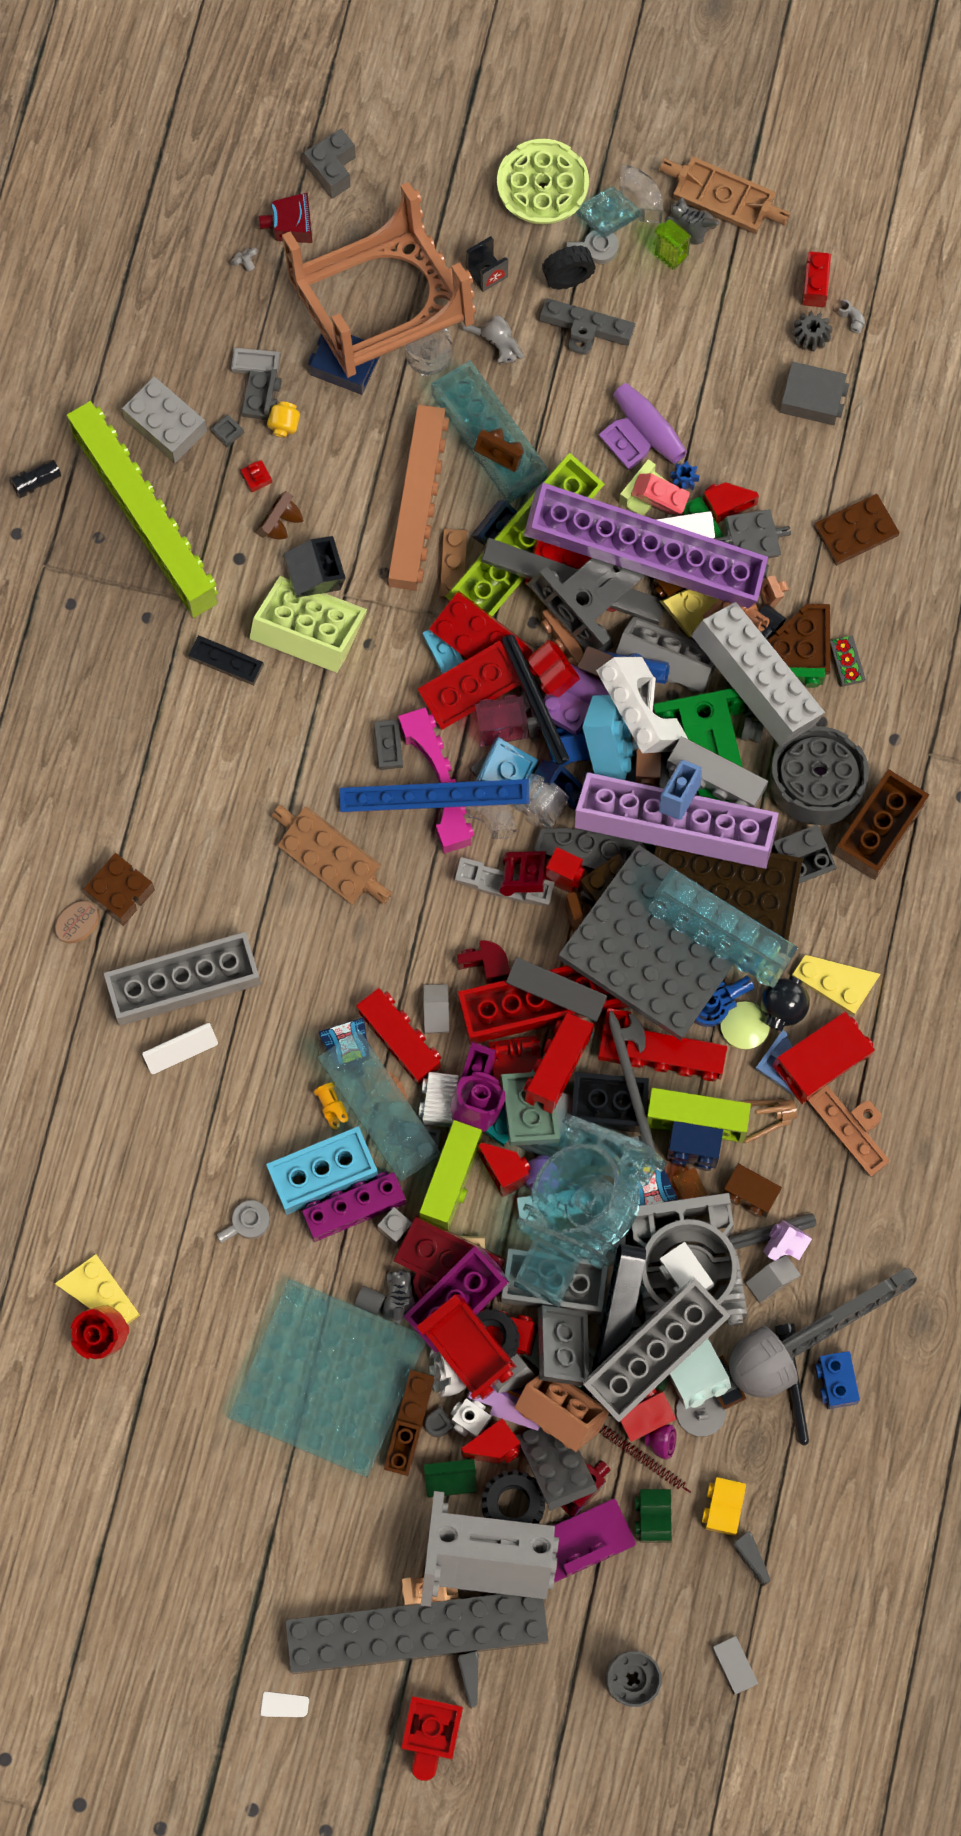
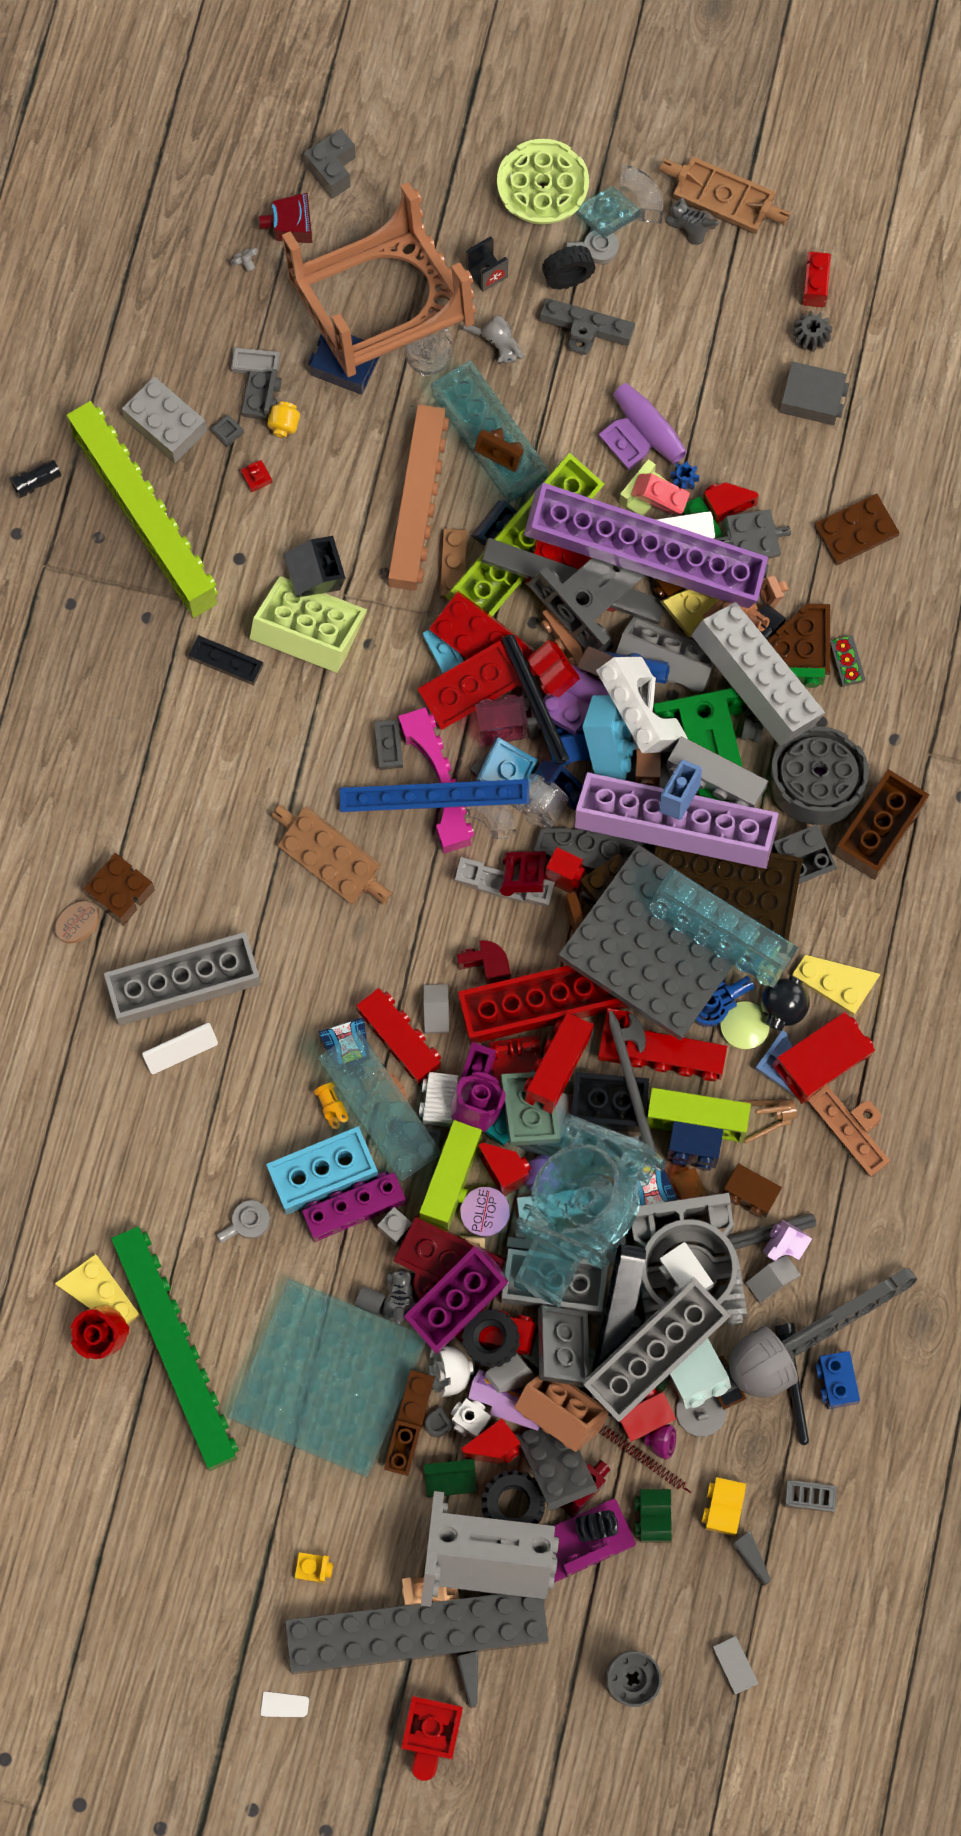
(174, 1348): none -> green brick
(284, 509): reddish brown tile -> none
(313, 1568): none -> yellow bracket
(468, 1347): red panel -> none
(485, 1211): none -> lavender piece
(519, 1242): none -> dark grey tile
(556, 989): dark grey slope -> none
(596, 1526): none -> black gear
(671, 243): clear neon green brick -> none
(789, 1496): none -> dark grey slope
(858, 320): light grey arm -> none

